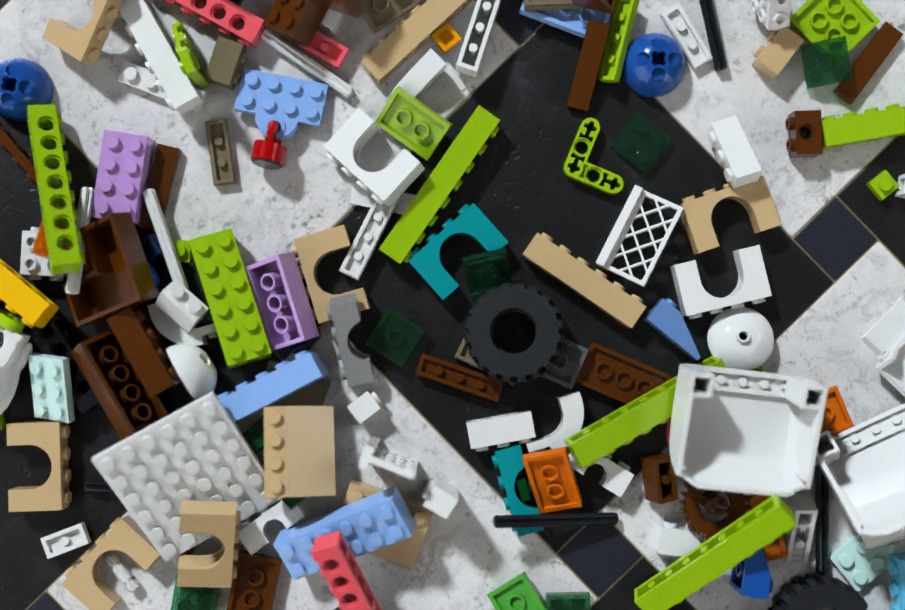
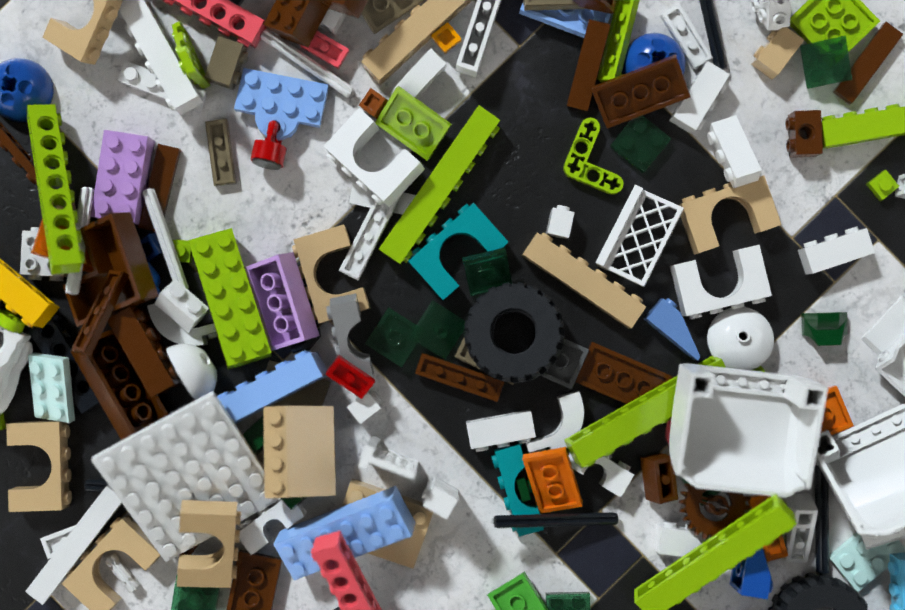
(74, 545): none -> white tile
(100, 312): none -> reddish brown tile
(350, 377): none -> red plate
(373, 103): none -> dark orange plate
(438, 330): none -> clear green plate
(560, 222): none -> white brick
(641, 91): none -> reddish brown plate
(703, 91): none -> white brick
(825, 328): none -> dark green slope
(836, 250): none -> white brick

